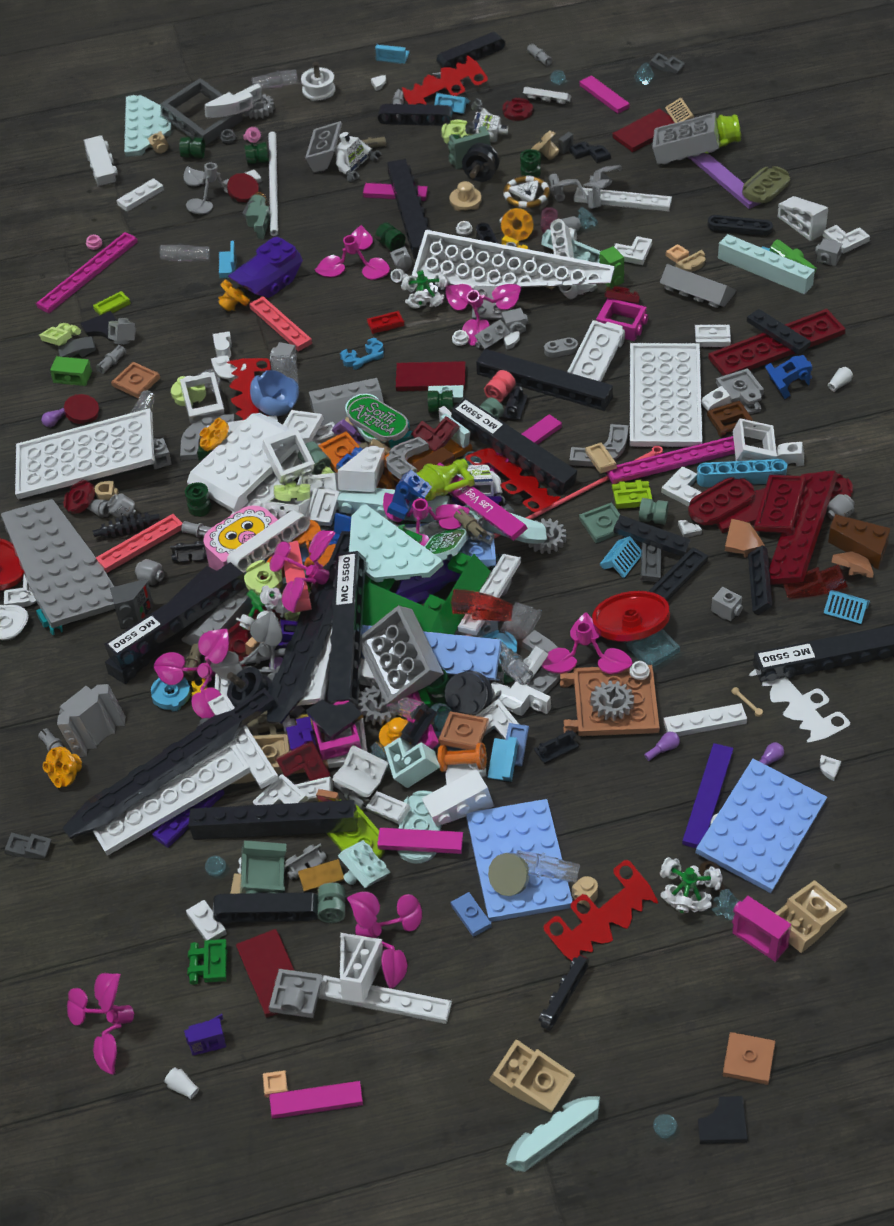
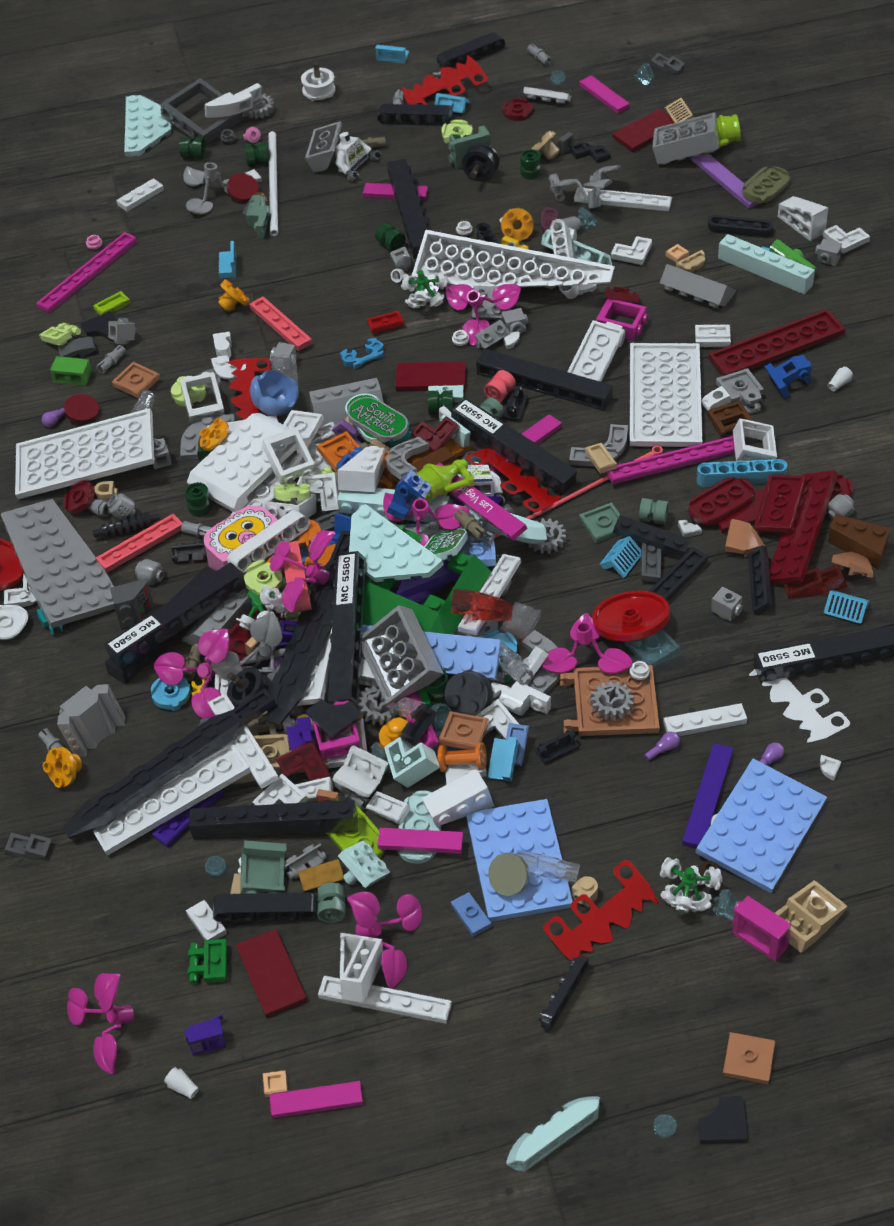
(100, 160): white wedge -> none
(158, 142): tan plate -> none
(184, 253): clear piece -> none
(269, 269): dark purple slope -> none
(276, 79): clear piece -> none
(295, 993): light grey plate -> none
(319, 457): sand green wheel -> none
(323, 506): white plate -> none
(358, 240): dark pink plant -> none
(378, 82): white tile -> none
(465, 197): tan plate -> none
(484, 118): torso -> none
(526, 191): piece -> none
(532, 1077): tan slope -> none
(561, 347): light grey plate -> none
(614, 258): bright green brick -> none
(630, 494): lime plate -> none
(680, 486): white plate -> none
(758, 711): tan hinge -> none
(778, 331): black plate -> none
(791, 453): white leg -> none

